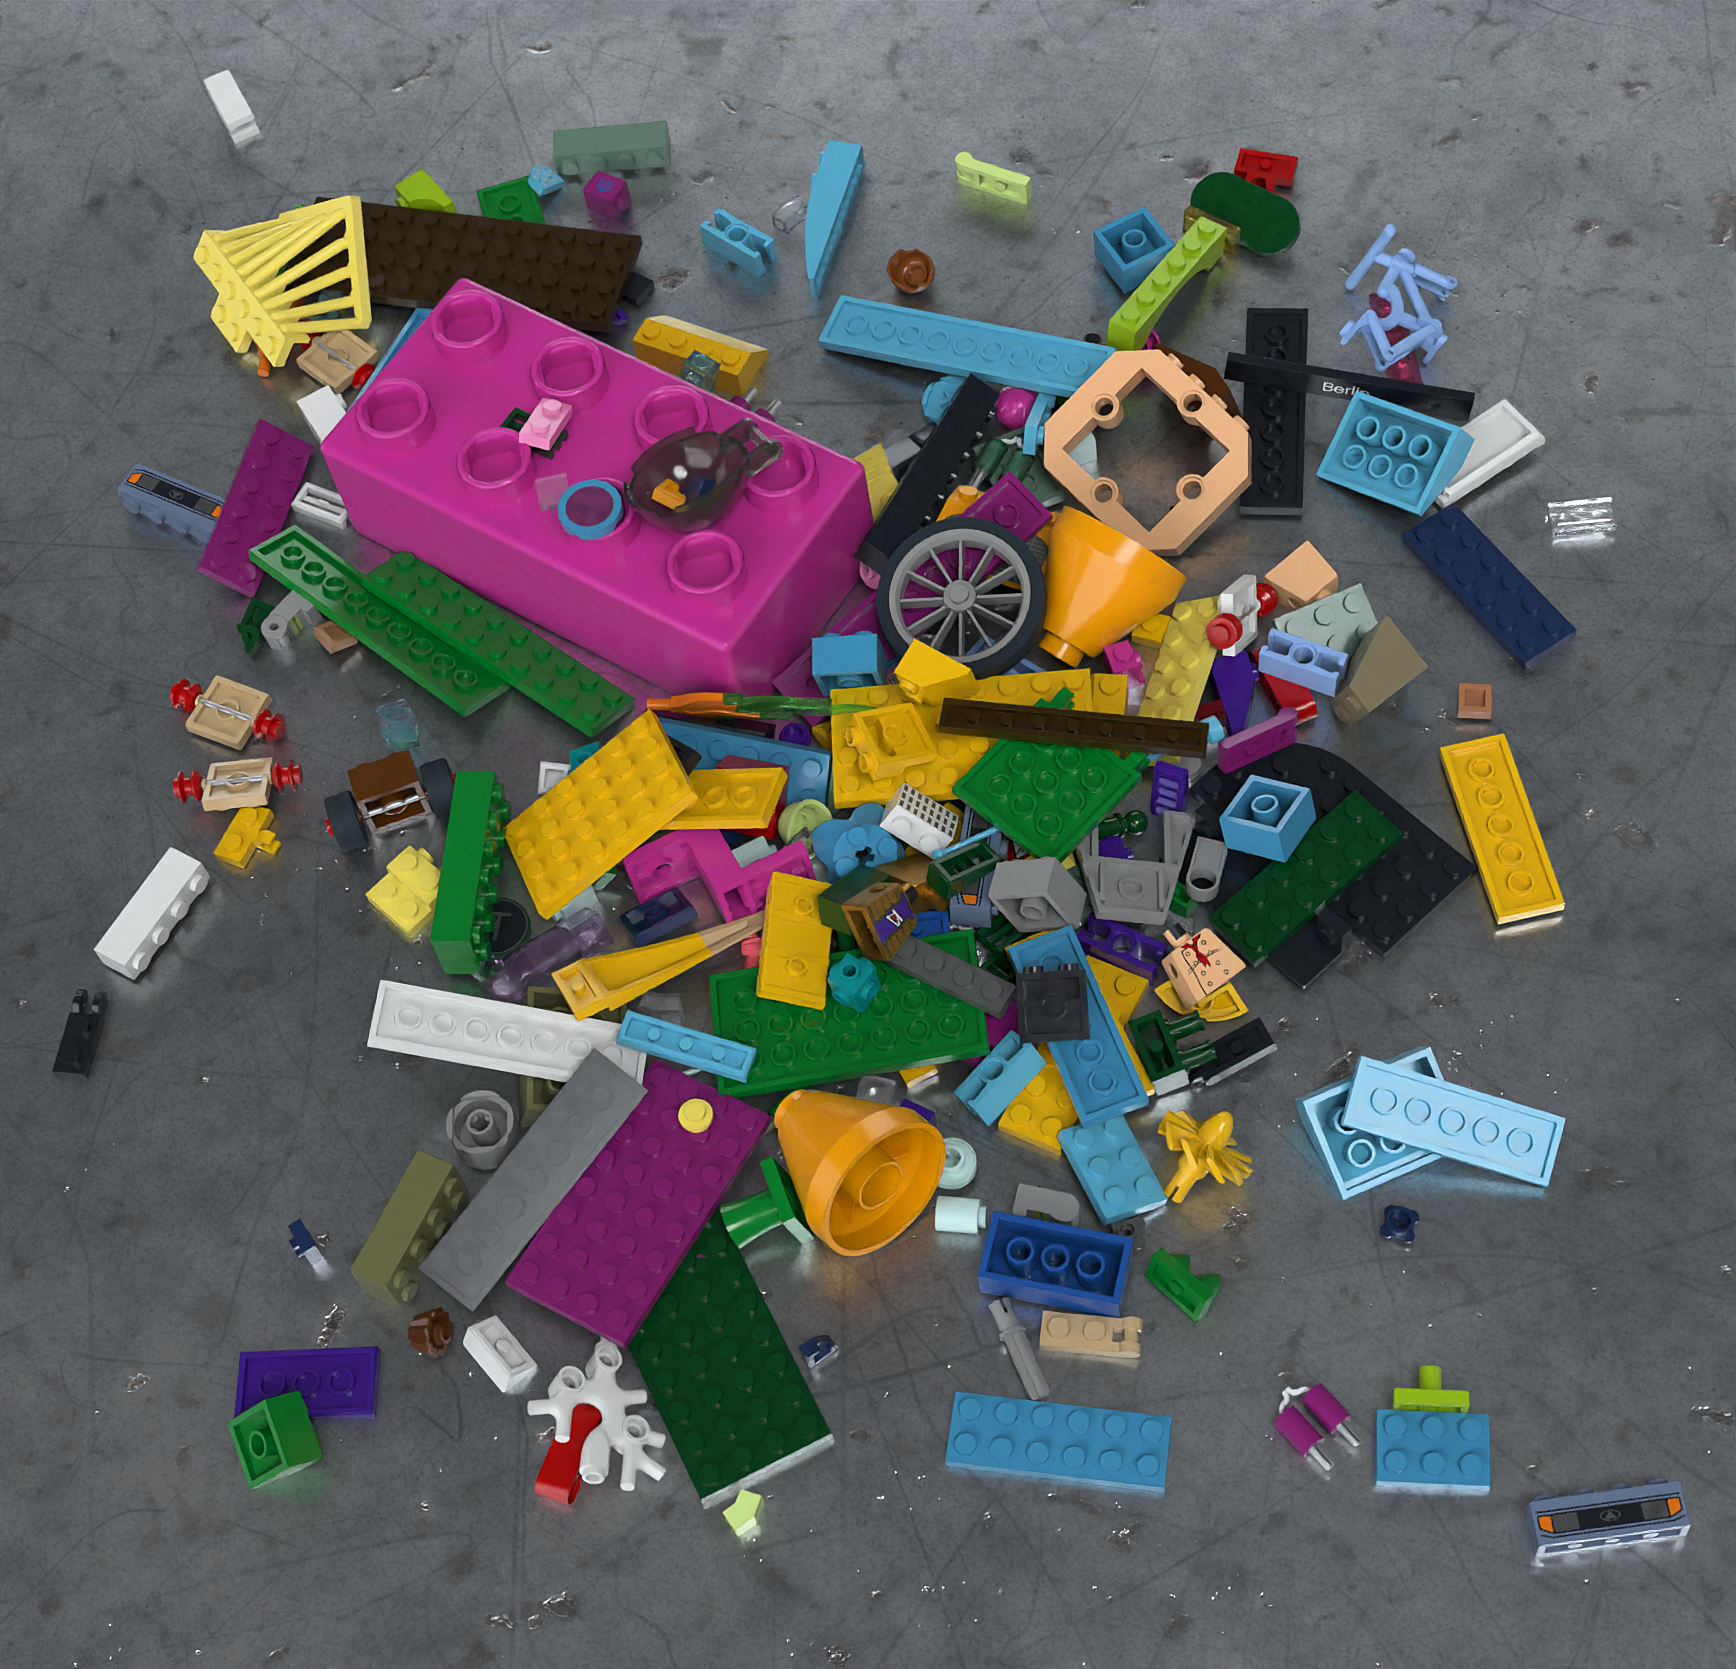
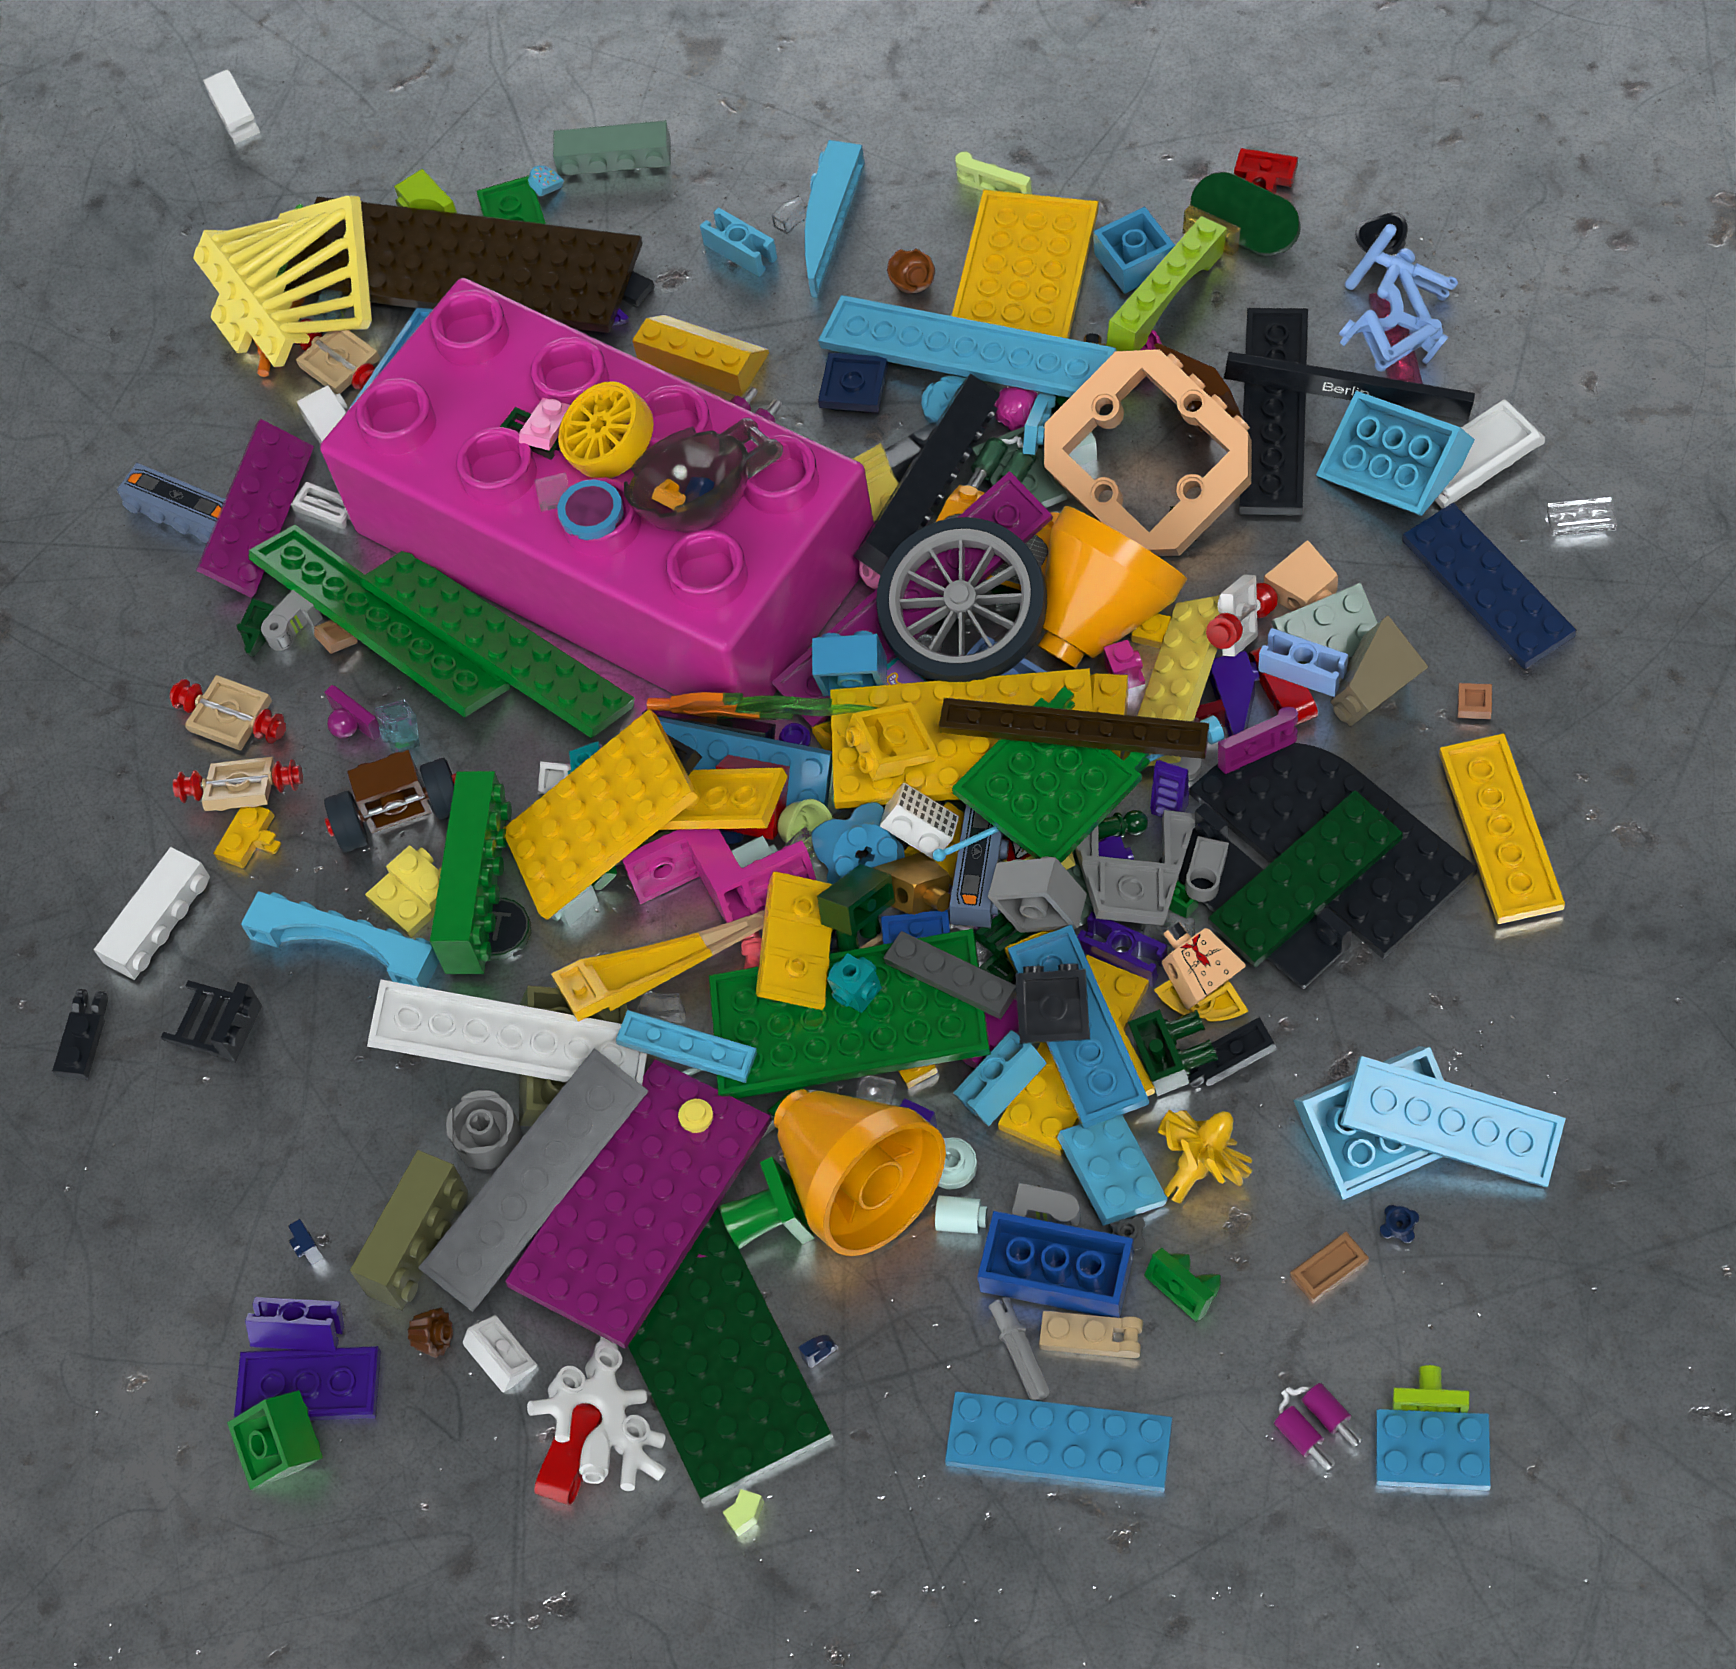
(232, 1027): none -> black plate
(276, 920): none -> medium azure arch
(295, 1324): none -> dark purple piece
(349, 716): none -> magenta tile
(573, 937): clear purple arch -> none
(597, 426): none -> yellow piece
(607, 195): magenta brick -> none
(658, 916): dark blue plate -> none
(700, 371): clear light blue brick -> none
(853, 382): none -> dark blue plate
(881, 918): pearl gold torso -> none
(932, 676): yellow slope -> none
(948, 882): dark green slope -> none
(1026, 261): none -> yellow plate
(1267, 818): dark azure brick -> none
(1329, 1267): none -> medium nougat tile
(1370, 229): none -> black helmet
(1607, 1517): sand blue brick -> none

